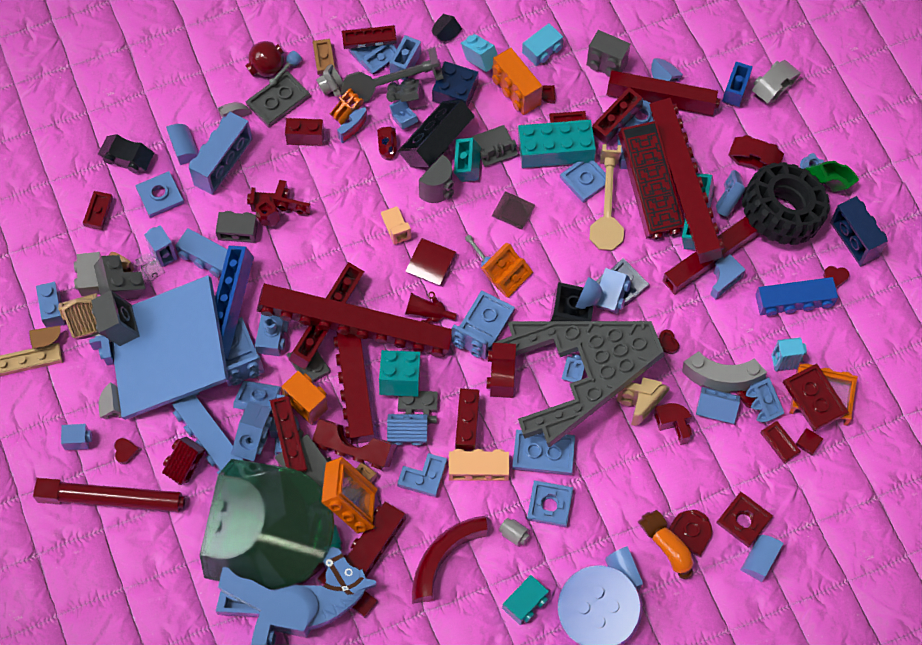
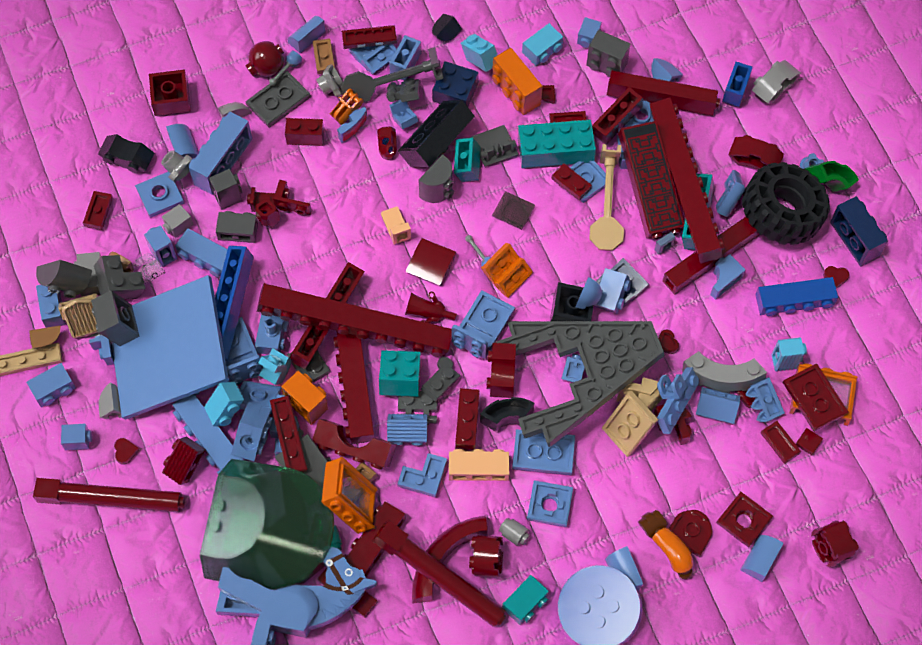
(51, 385): none -> medium blue brick
(64, 277): none -> dark grey brick
(169, 92): none -> dark red brick
(176, 165): none -> light grey piece
(176, 221): none -> light grey brick
(224, 403): none -> medium azure brick
(226, 188): none -> dark grey brick
(275, 366): none -> medium azure brick
(307, 33): none -> medium blue brick
(395, 542): none -> dark red brick
(441, 380): none -> dark grey hinge
(487, 556): none -> dark red brick
(506, 412): none -> black brick
(571, 181): none -> dark red plate
(587, 31): none -> medium blue brick
(629, 423): none -> tan tile
(664, 243): none -> sand blue tile
(677, 396): none -> medium blue plate
(834, 543): none -> dark red brick

